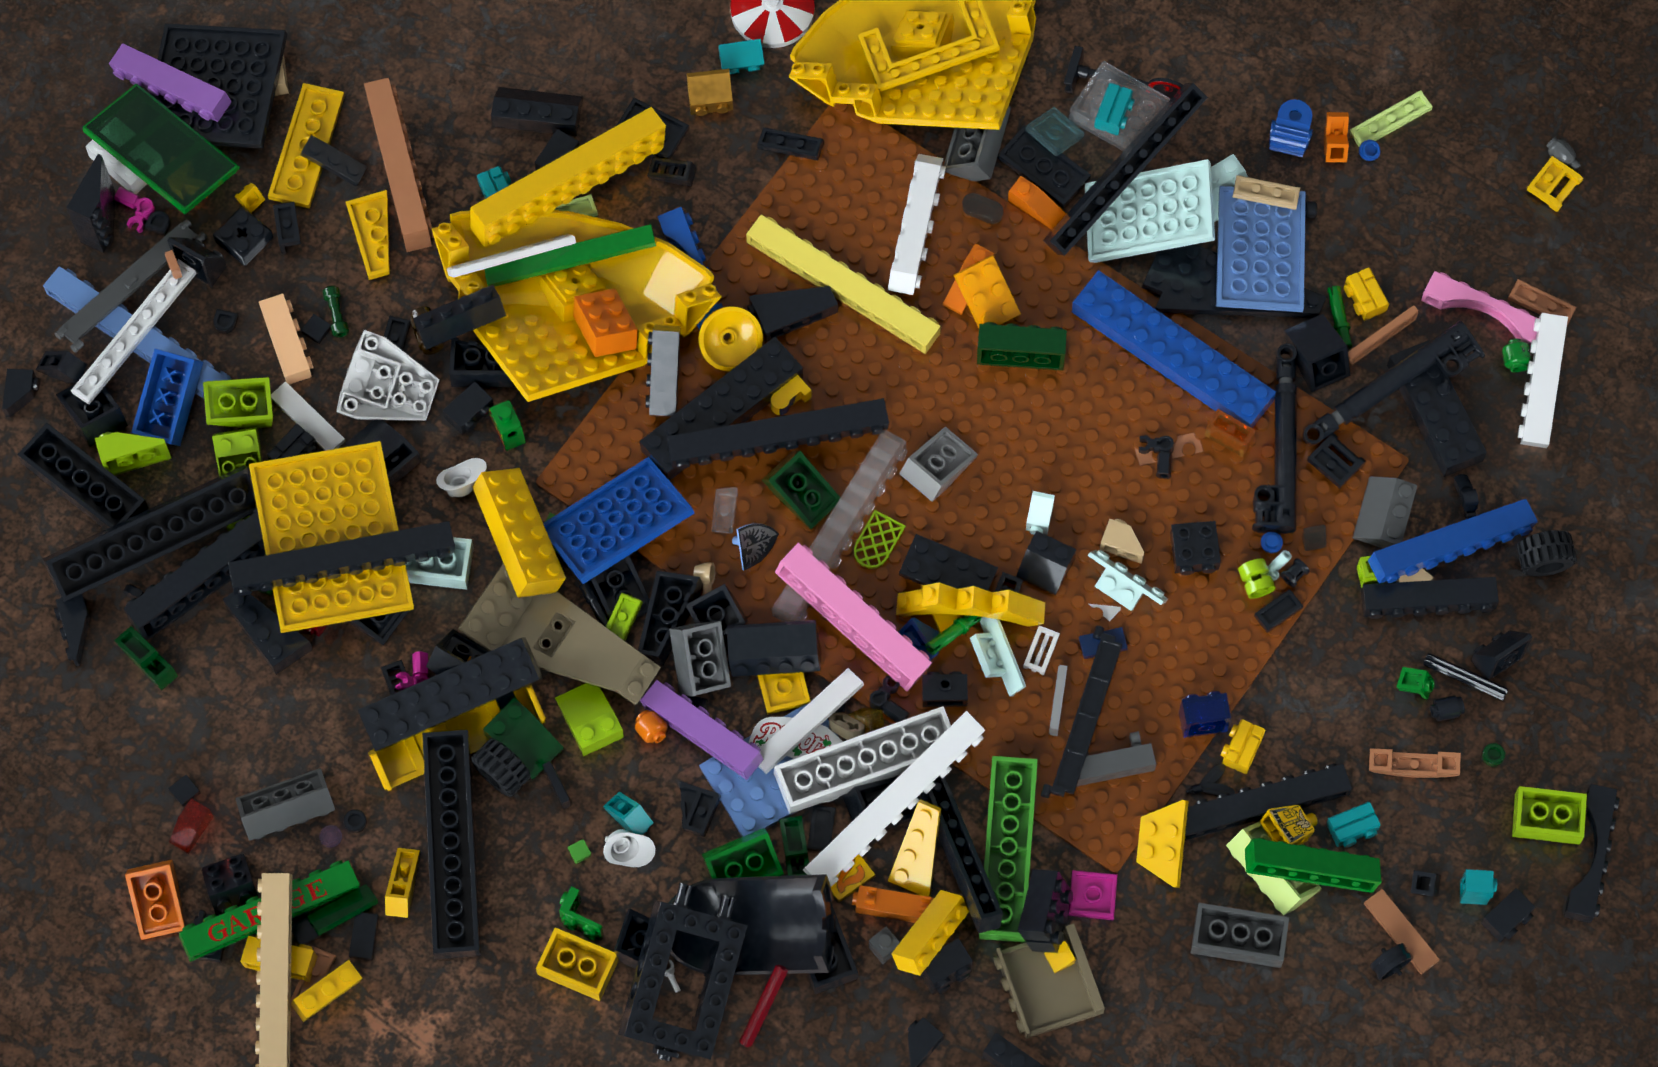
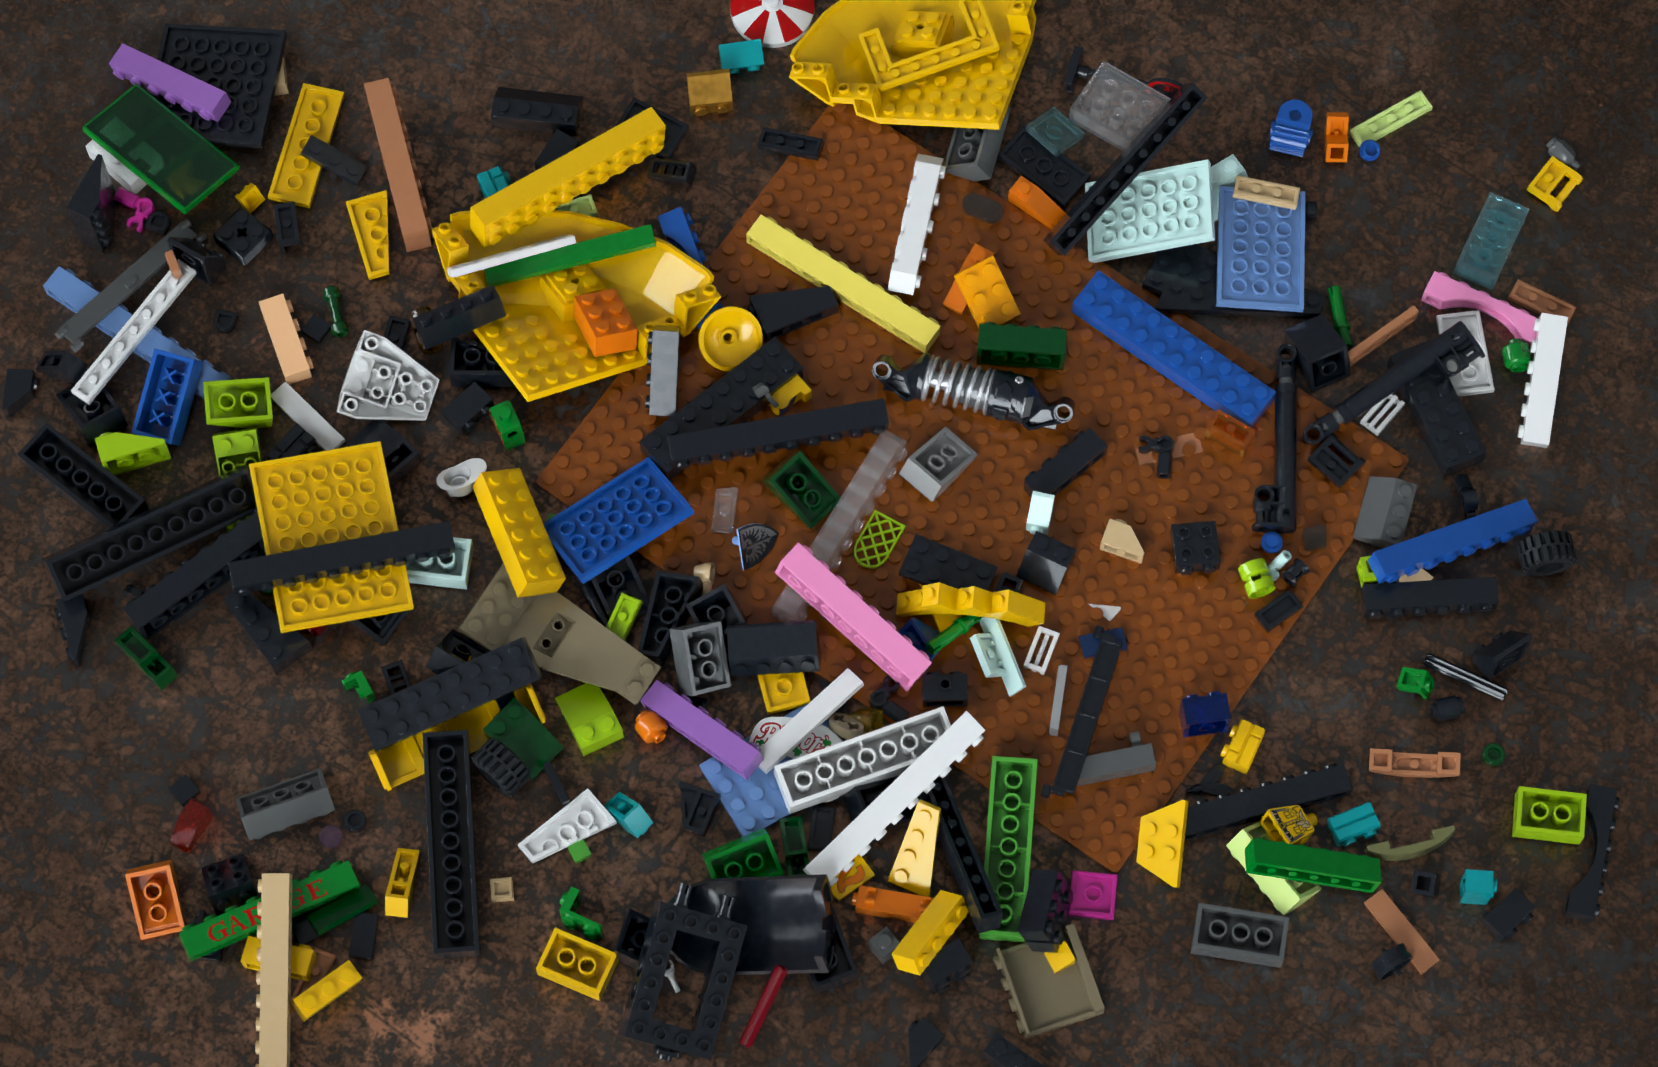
(363, 688): none -> green bracket
(420, 671): dark pink bar -> none
(502, 889): none -> tan tile
(571, 824): none -> white wing
(628, 849): white piece -> none
(762, 390): none -> dark grey hand
(996, 393): none -> black piece
(1067, 464): none -> black brick
(1113, 109): teal brick -> none
(1122, 585): light aqua bracket -> none
(1366, 294): yellow brick -> none
(1384, 851): none -> olive slope
(1393, 400): none -> white tile
(1478, 376): none -> white tile
(1491, 241): none -> clear light blue brick

